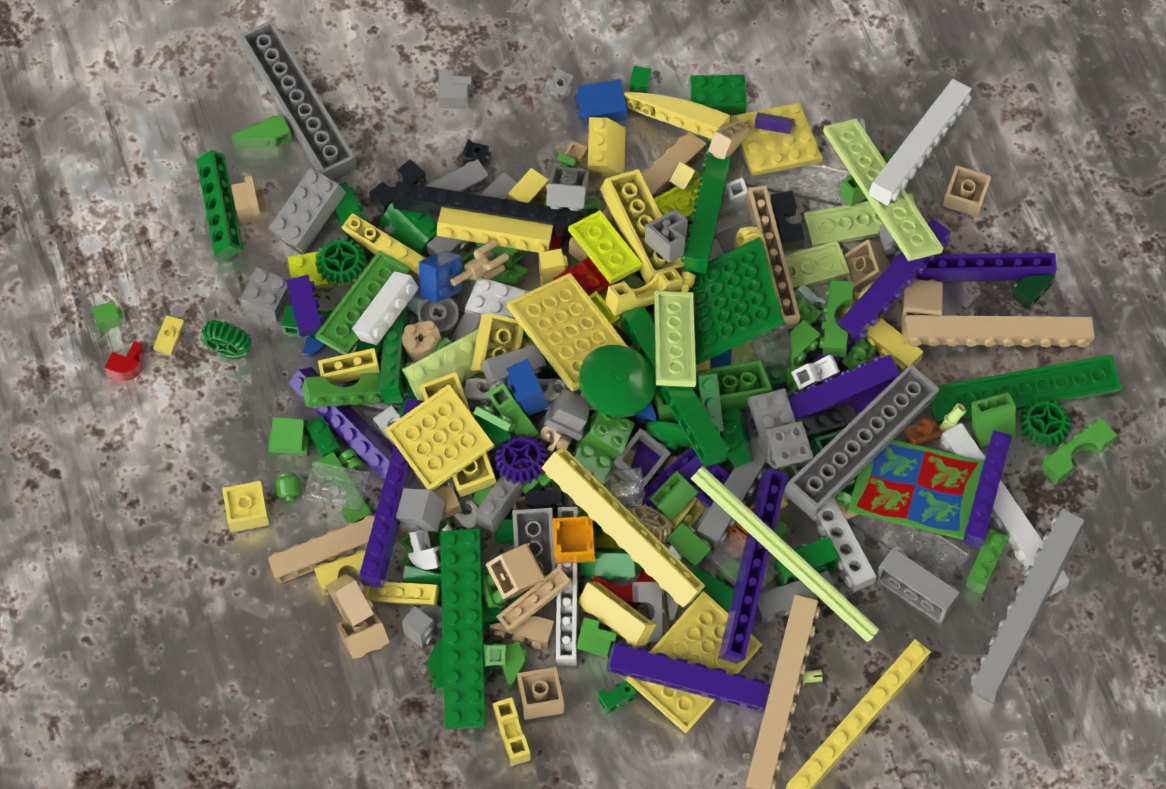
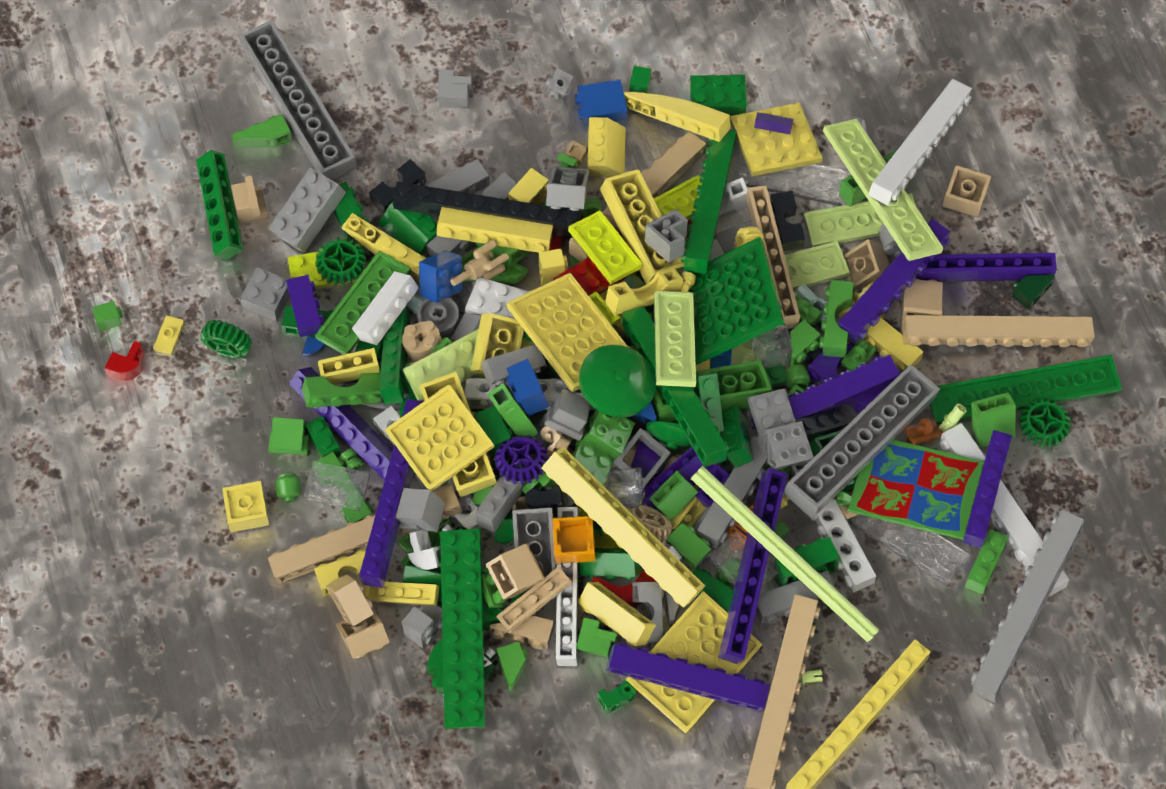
(476, 151): black brick -> none
(494, 654): bright green tile -> none
(502, 421): bright green plate -> none
(511, 732): light yellow arch -> none
(540, 693): tan slope -> none
(683, 175): light yellow panel -> none
(728, 139): tan slope -> none
(815, 372): white brick -> none
(917, 585): light grey brick -> none
(1096, 437): bright green arch -> none

